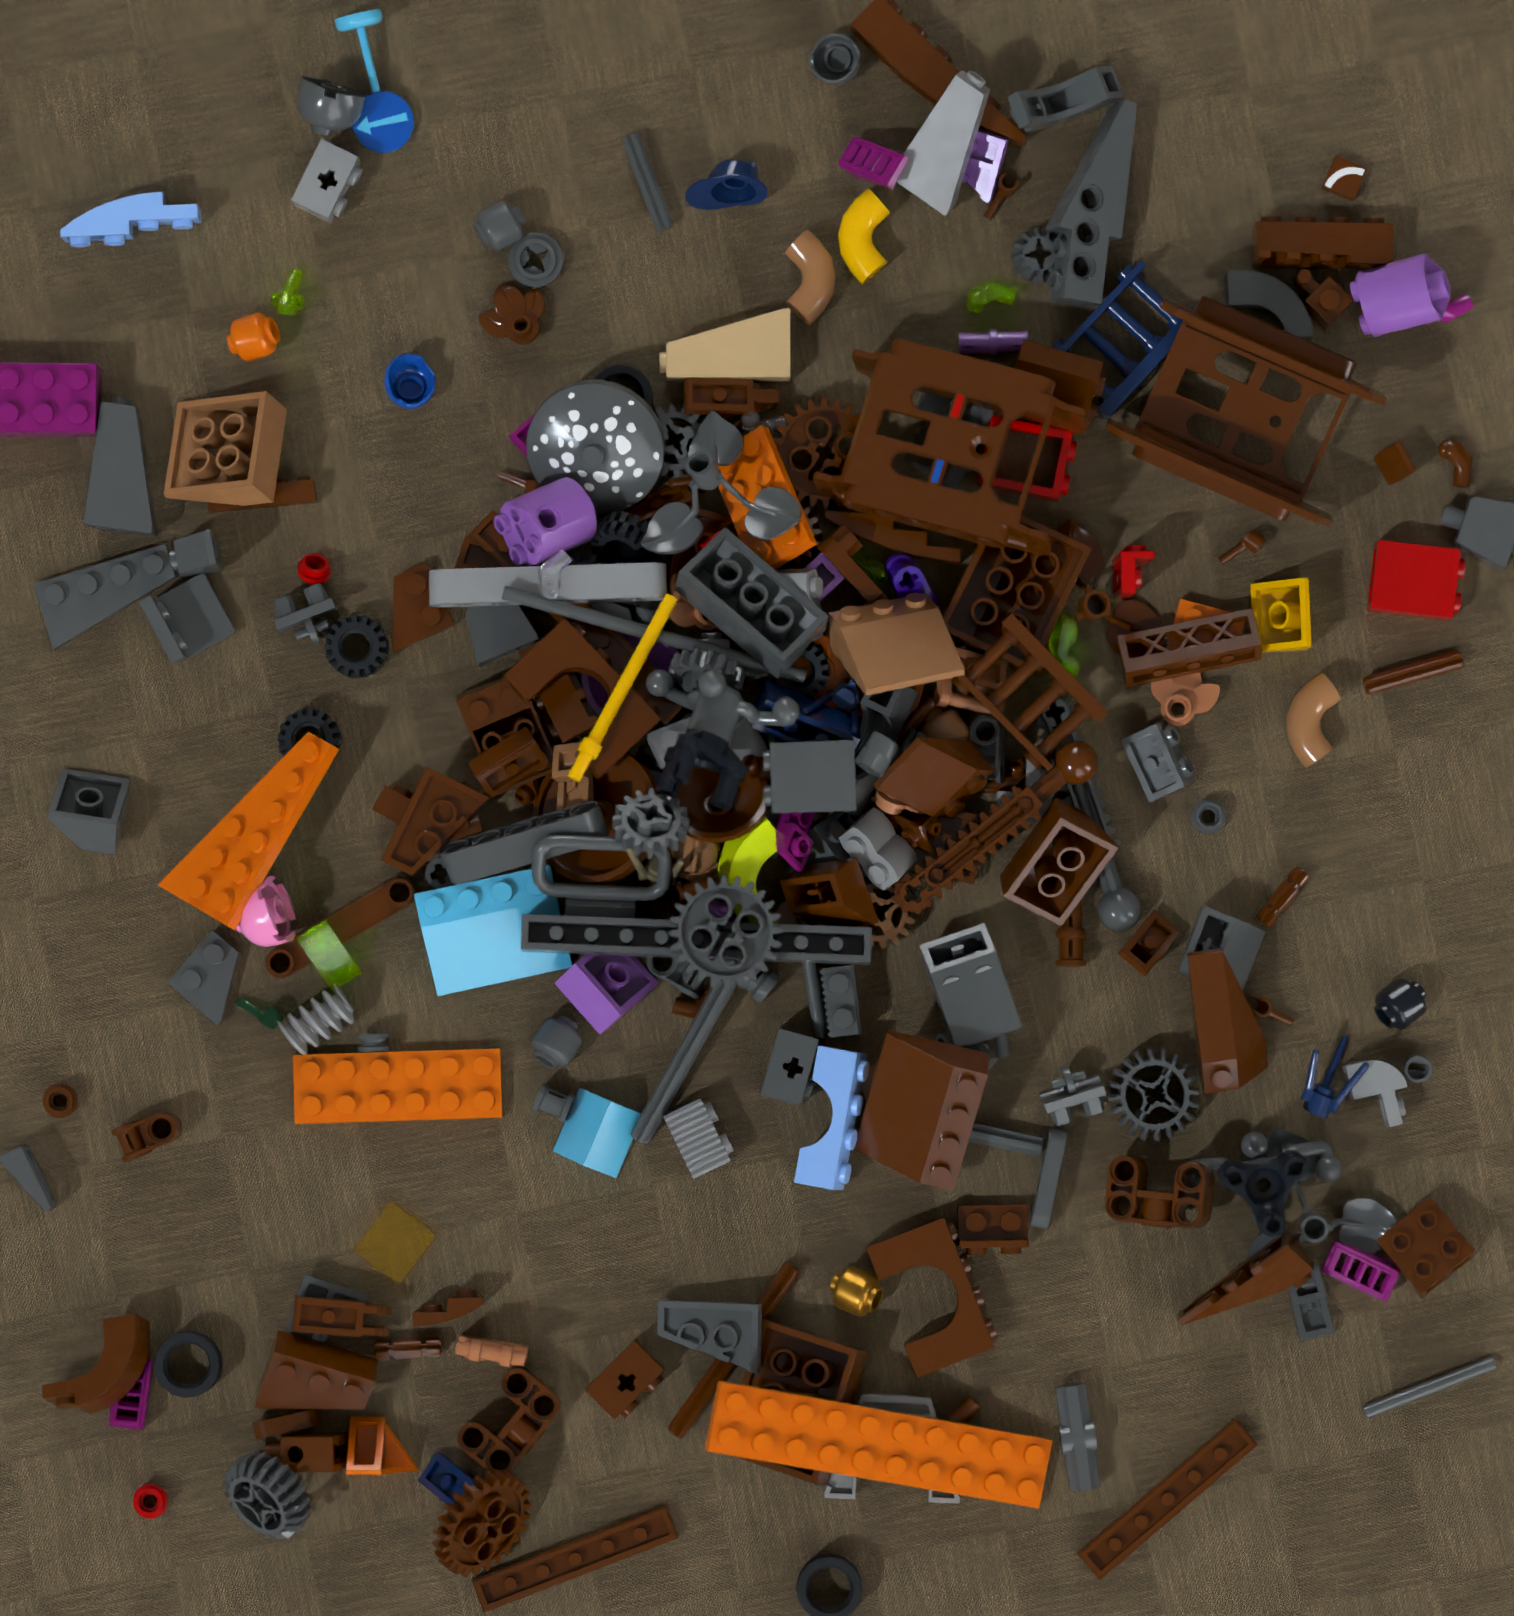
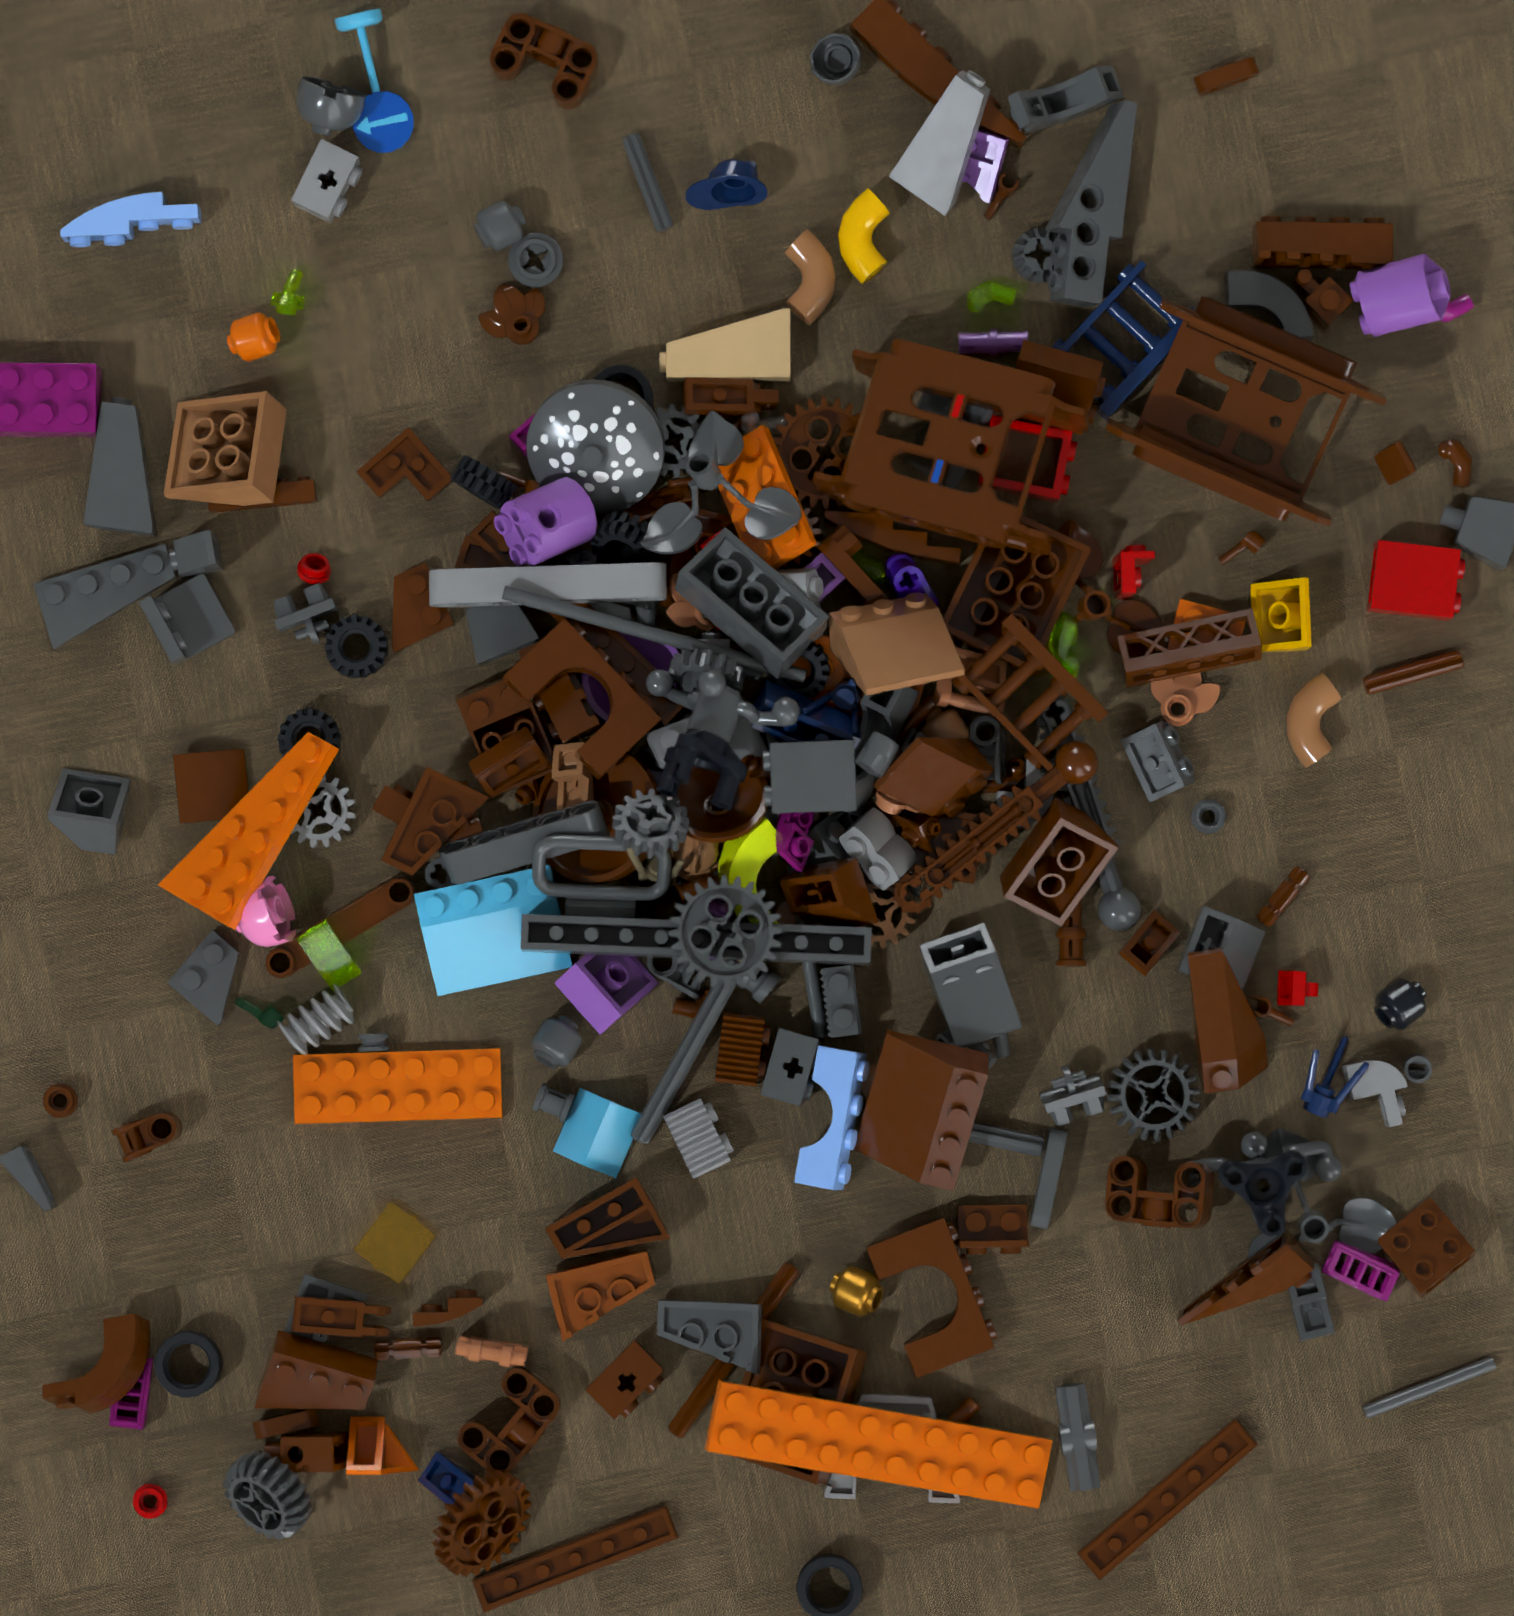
(209, 784): none -> reddish brown slope
(327, 796): none -> light grey gear
(405, 458): none -> reddish brown plate
(409, 381): blue hair -> none
(483, 482): none -> black tyre
(549, 574): clear arm -> none
(551, 47): none -> reddish brown beam
(590, 746): yellow bar -> none
(595, 1288): none -> dark orange wing
(609, 1222): none -> reddish brown wedge
(741, 1048): none -> reddish brown brick
(868, 161): magenta slope -> none
(1226, 76): none -> reddish brown beam
(1293, 988): none -> red tile
(1344, 178): reddish brown tile -> none

